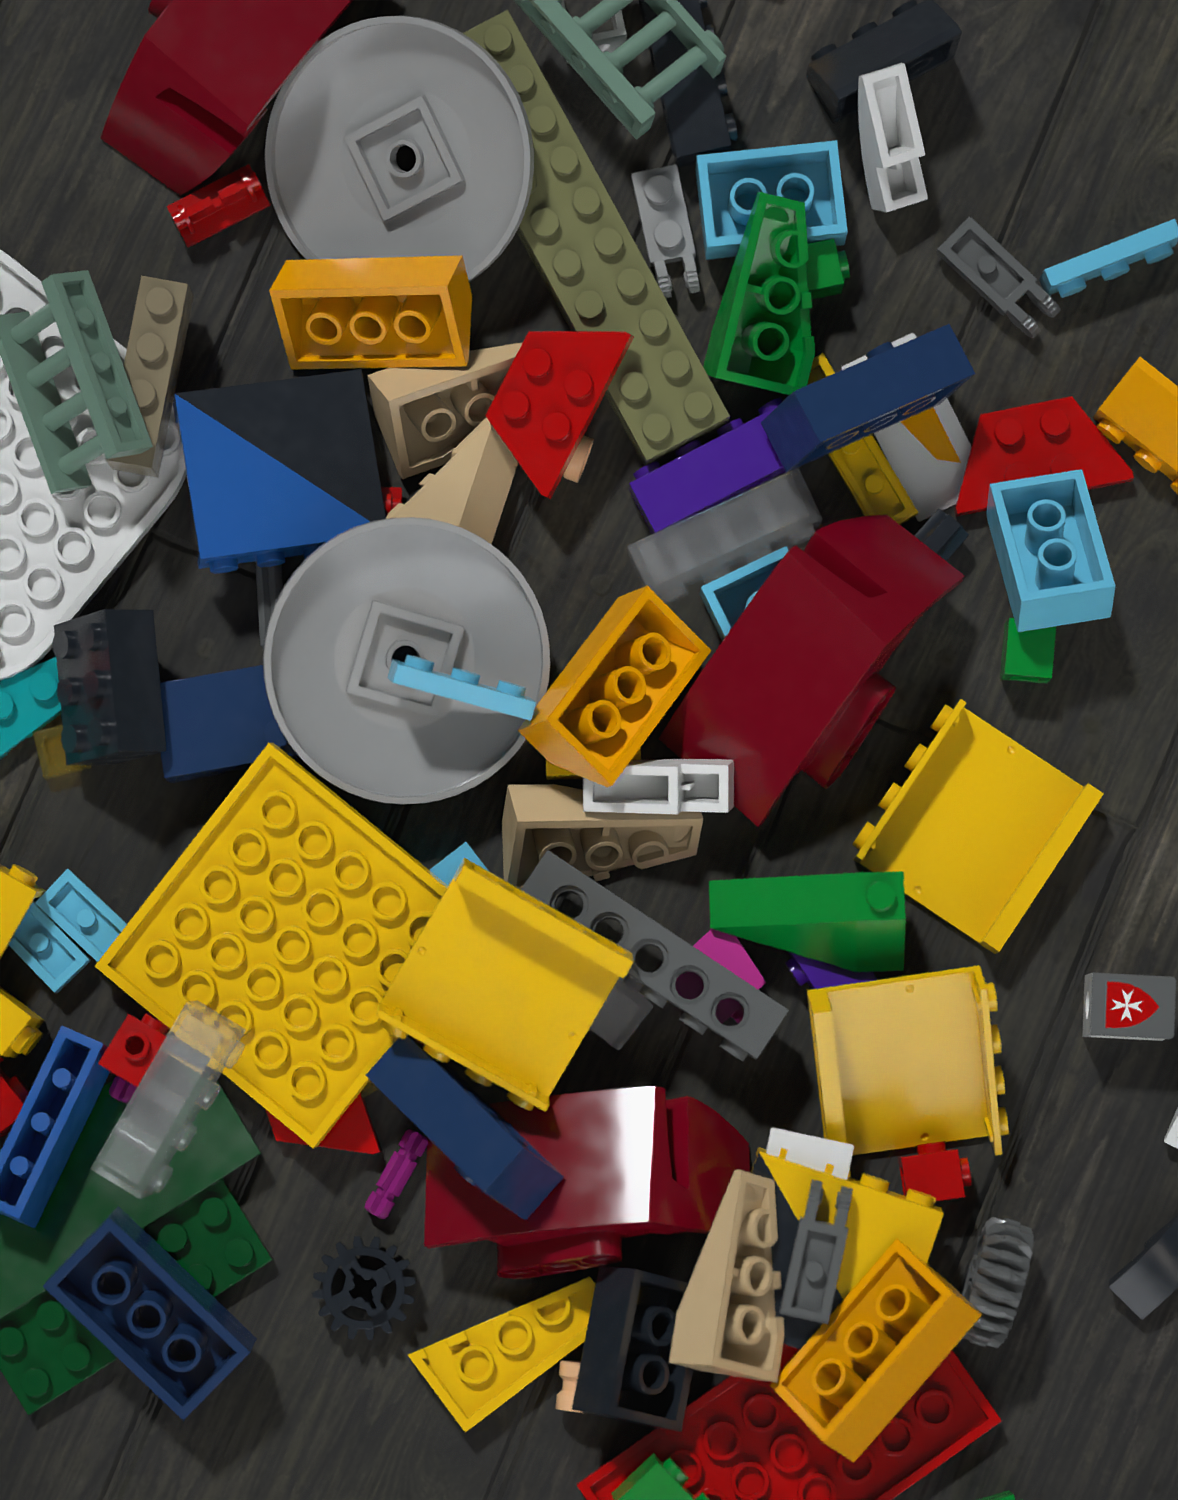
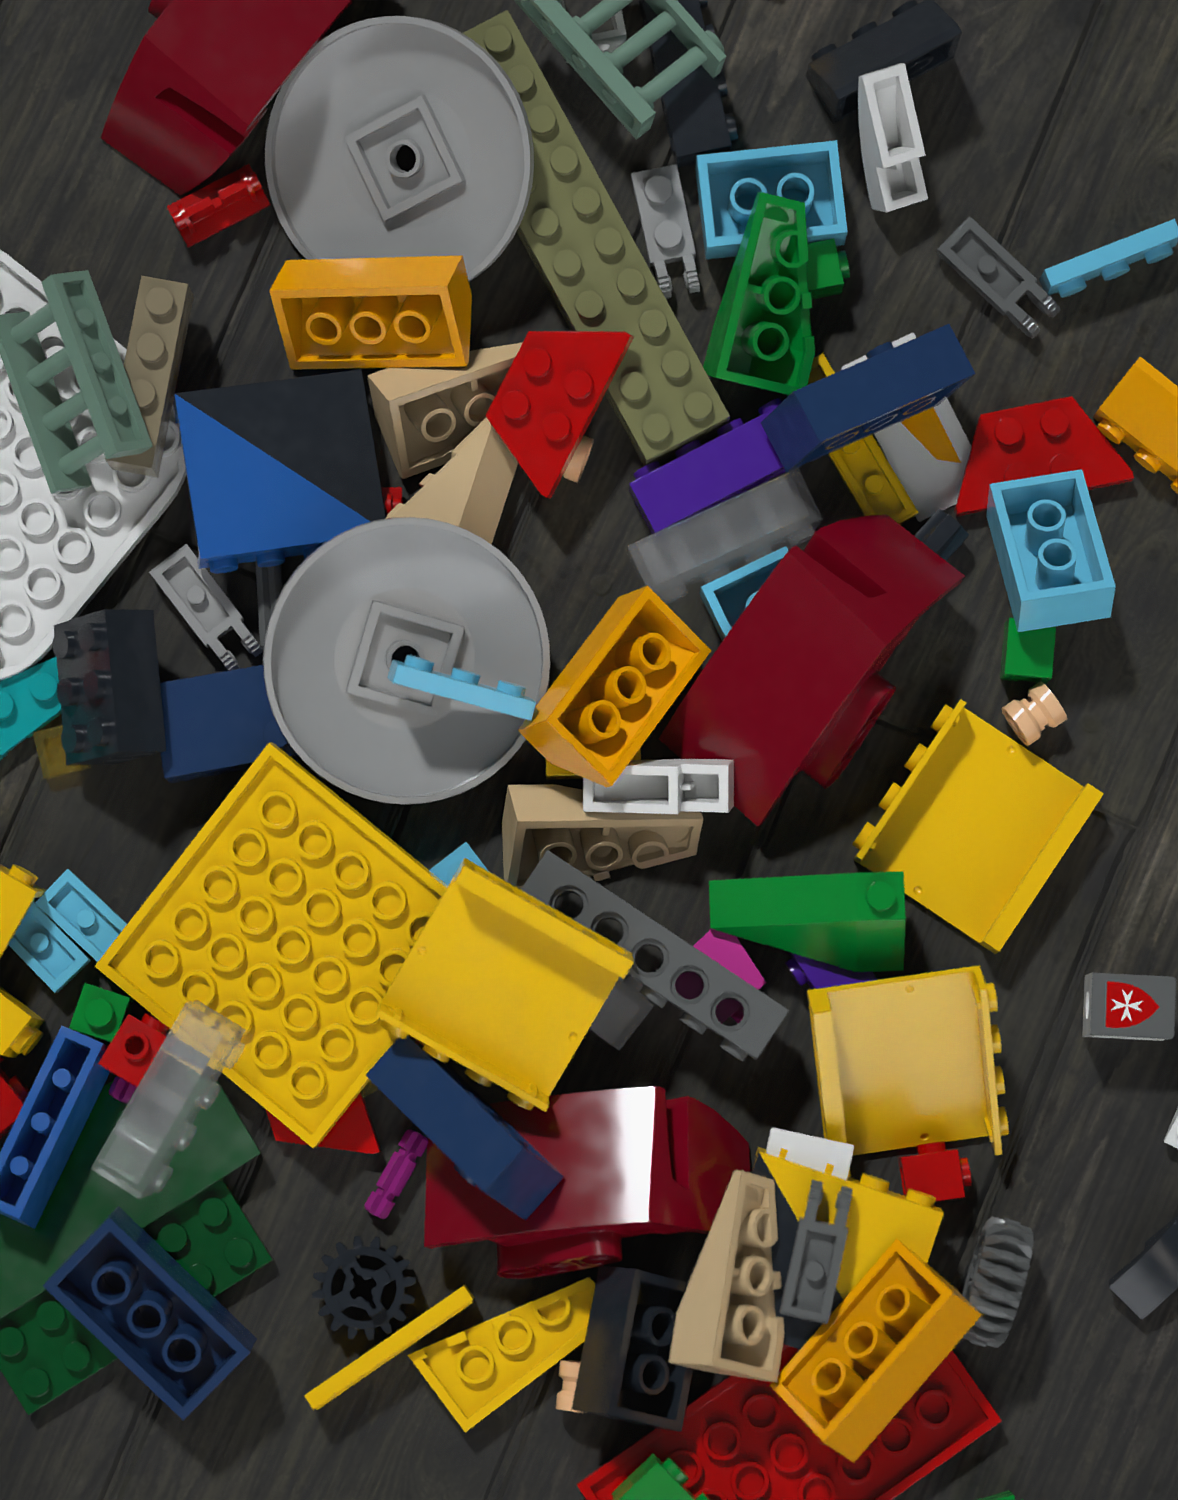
(101, 1012): none -> green brick
(203, 604): none -> light grey hinge
(390, 1347): none -> yellow tile
(1032, 715): none -> light nougat wheel

